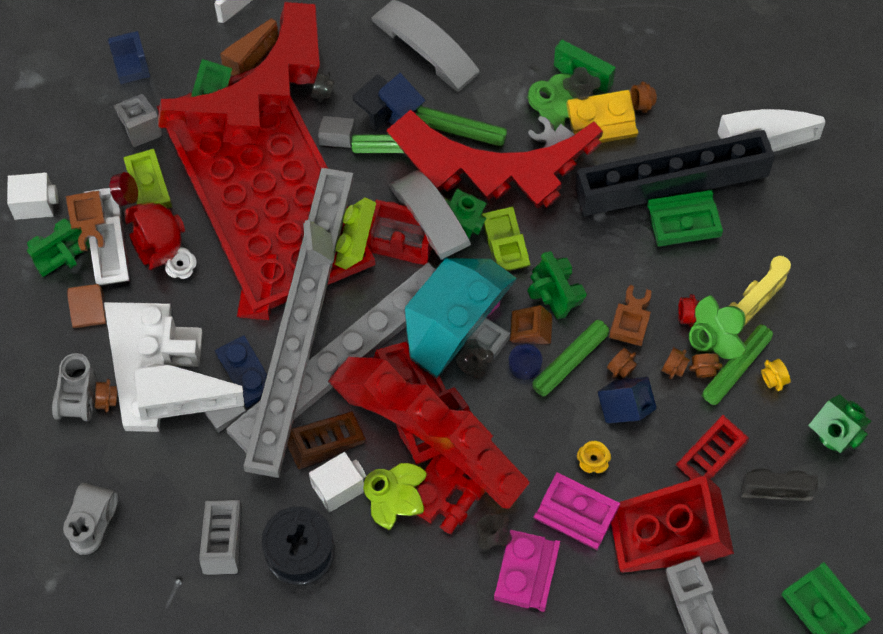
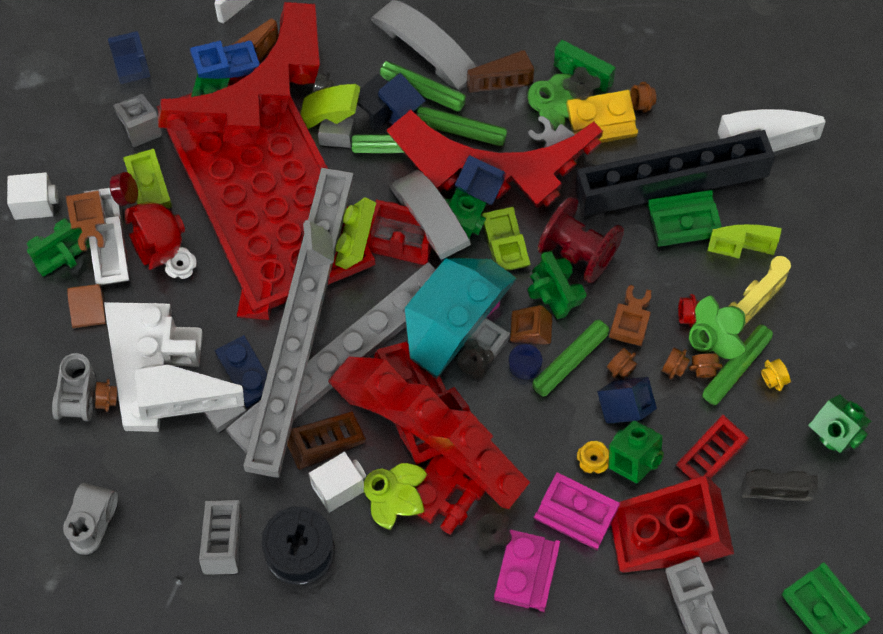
(219, 62): none -> blue slope
(330, 103): none -> lime slope
(425, 86): none -> bright green axle
(480, 180): none -> dark blue panel
(502, 73): none -> reddish brown slope
(579, 244): none -> dark red hose
(635, 451): none -> green brick
(731, 239): none -> lime slope

